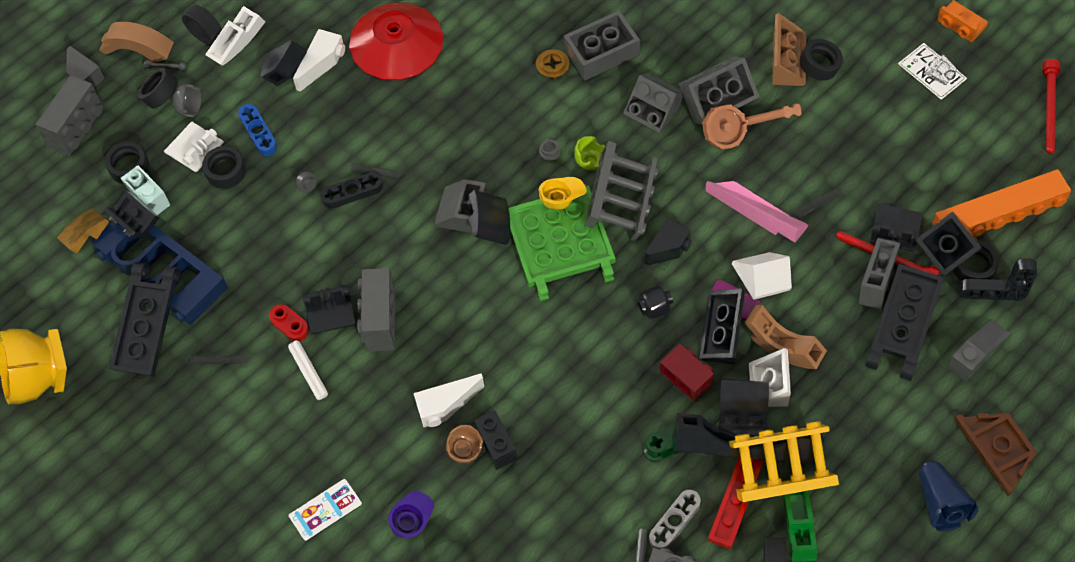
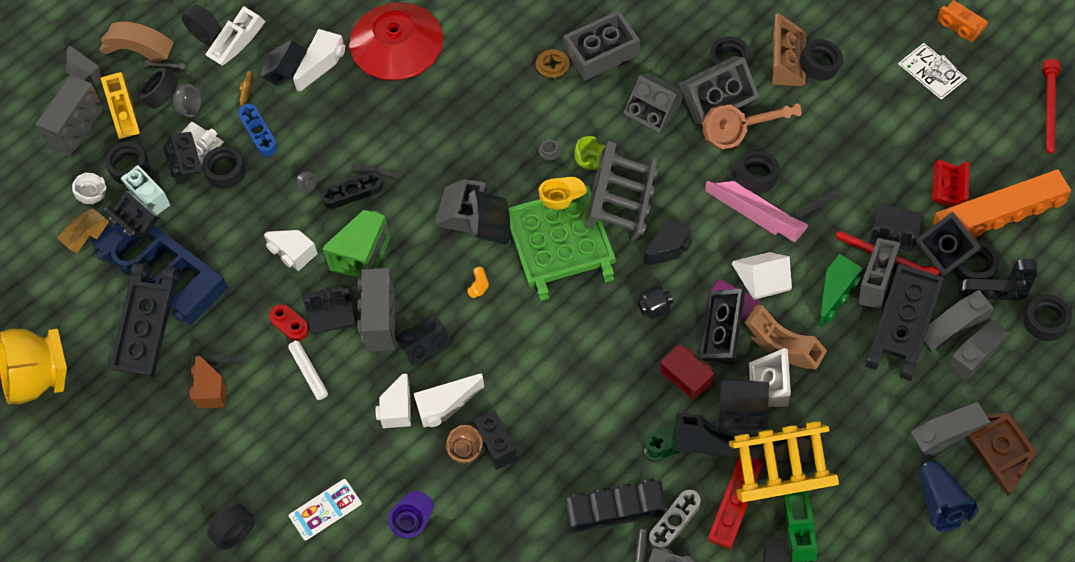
(89, 188): none -> white hair
(120, 105): none -> yellow slope
(182, 156): none -> black bracket
(208, 386): none -> dark orange slope
(231, 526): none -> black tyre
(245, 88): none -> pearl gold piece
(292, 246): none -> white slope
(358, 245): none -> bright green slope
(395, 404): none -> white slope
(423, 340): none -> black bracket
(480, 285): none -> light orange arm
(616, 506): none -> black brick
(728, 43): none -> black tyre
(753, 182): none -> black tyre
(838, 282): none -> green slope
(949, 428): none -> dark grey slope
(950, 183): none -> red bracket
(958, 320): none -> dark grey slope
(1054, 303): none -> black tyre

